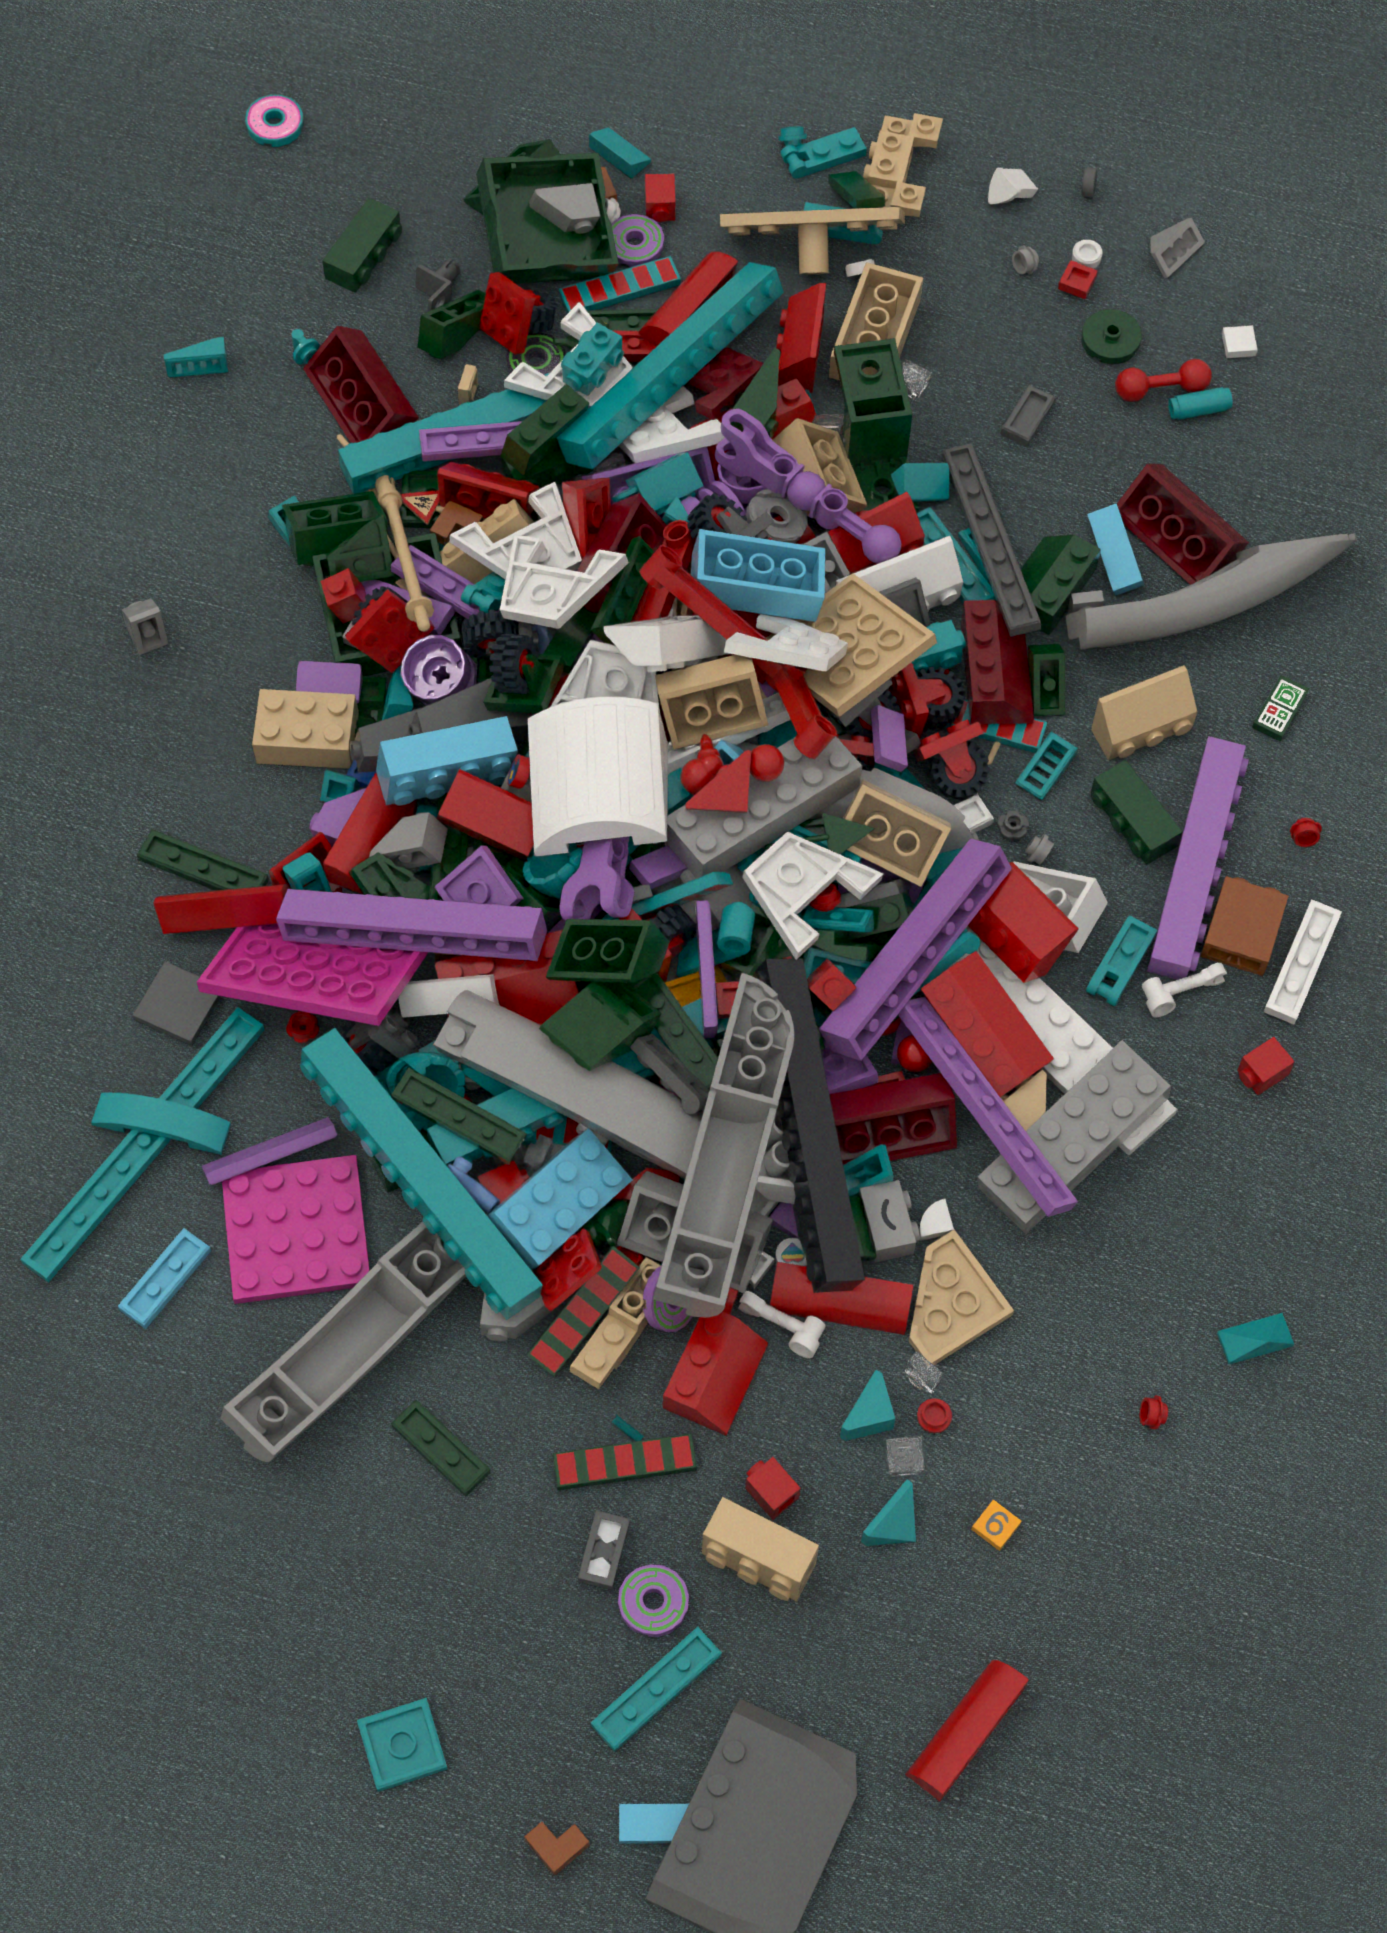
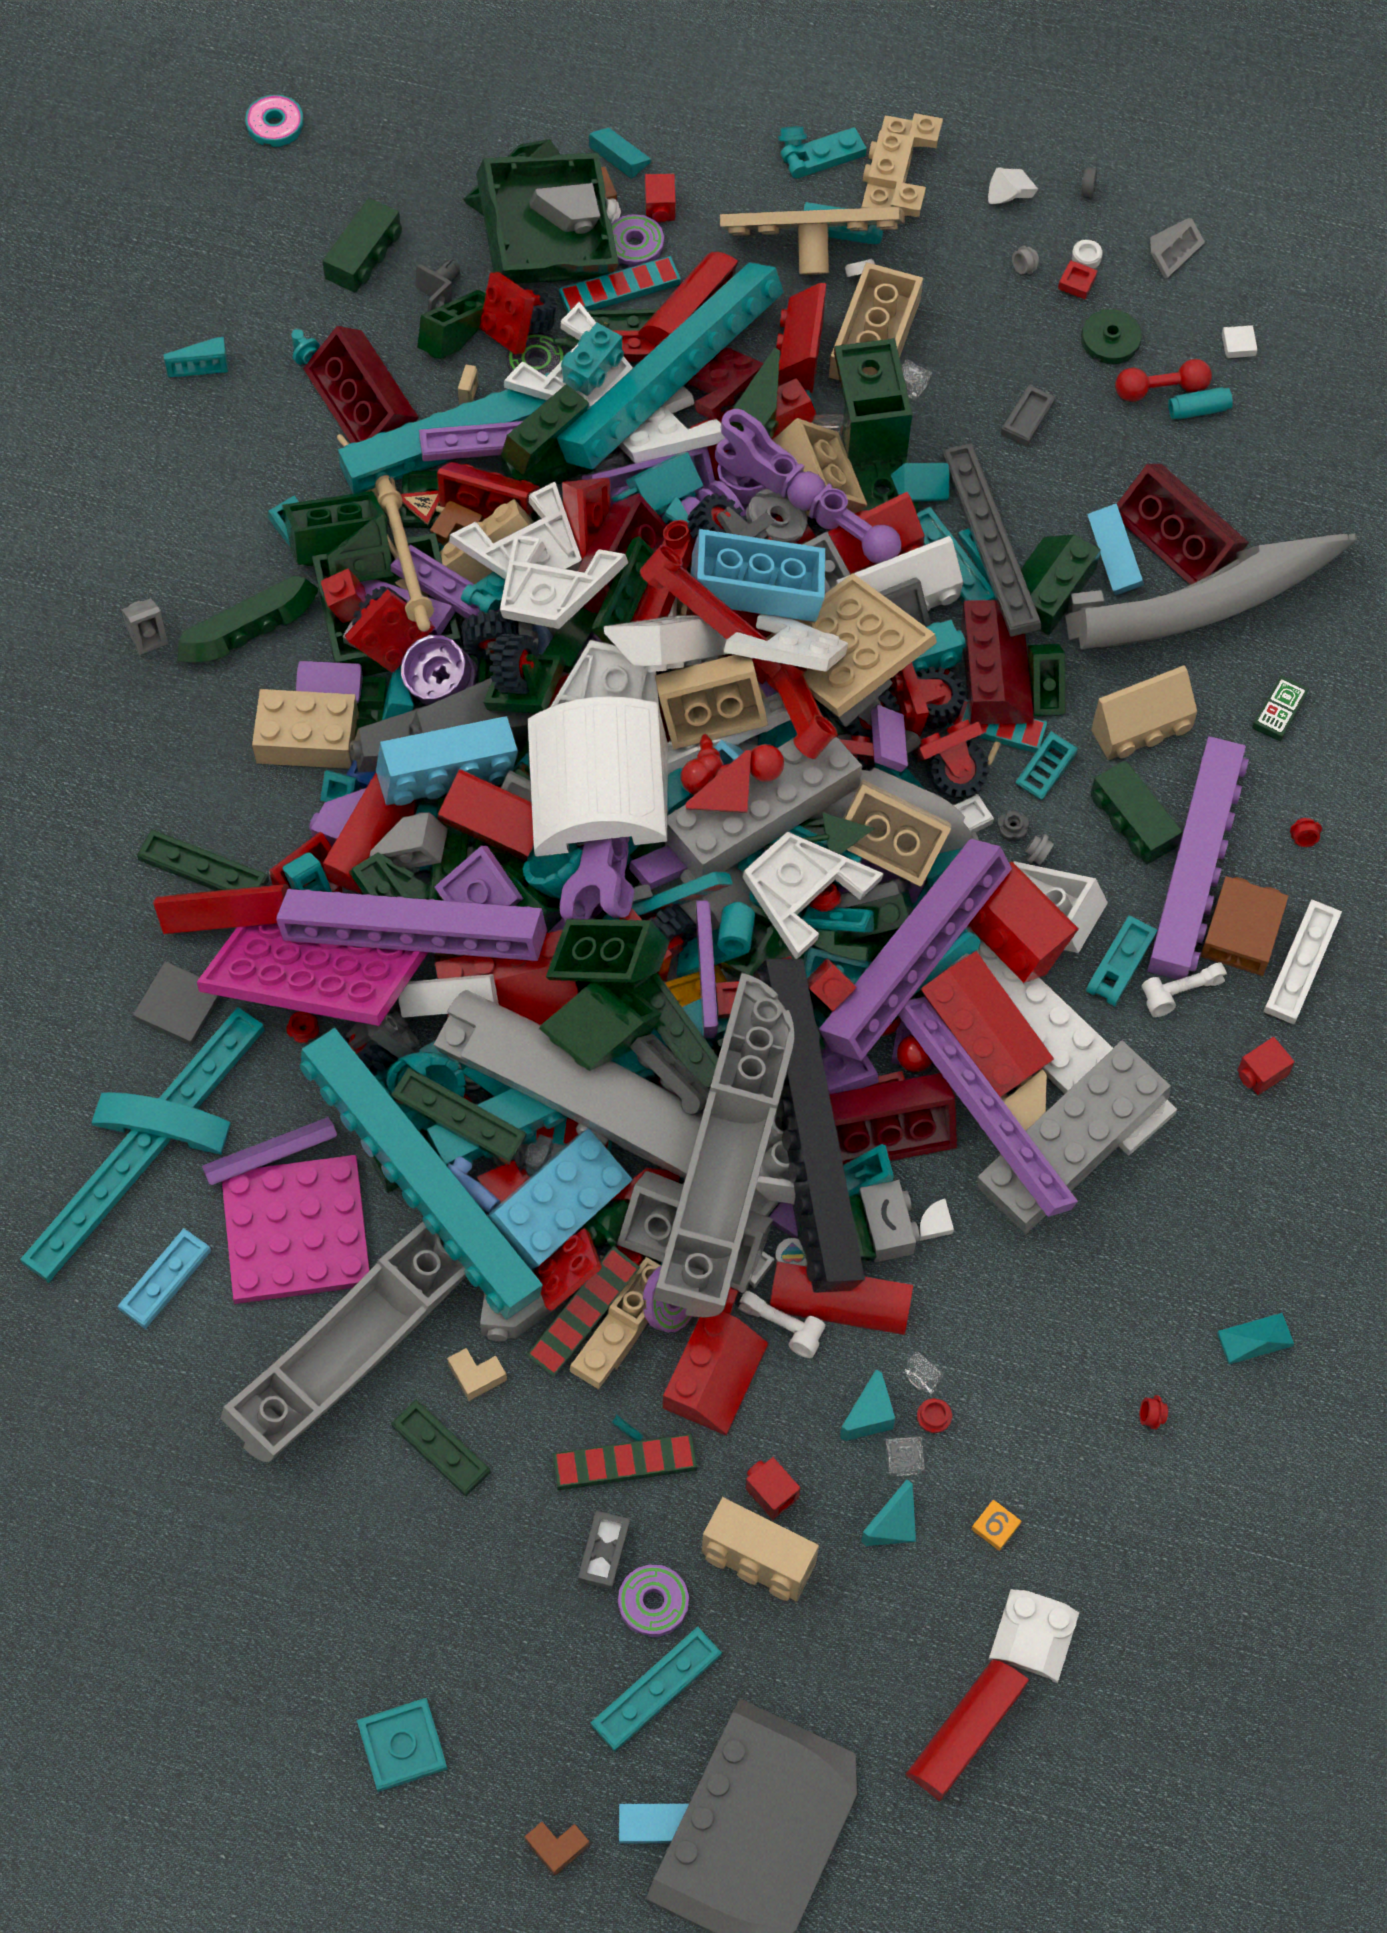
(246, 620): none -> dark green brick
(476, 1379): none -> tan piece
(519, 772): red tile -> none
(856, 190): dark green tile -> none
(953, 1300): tan plate -> none
(1034, 1634): none -> white slope

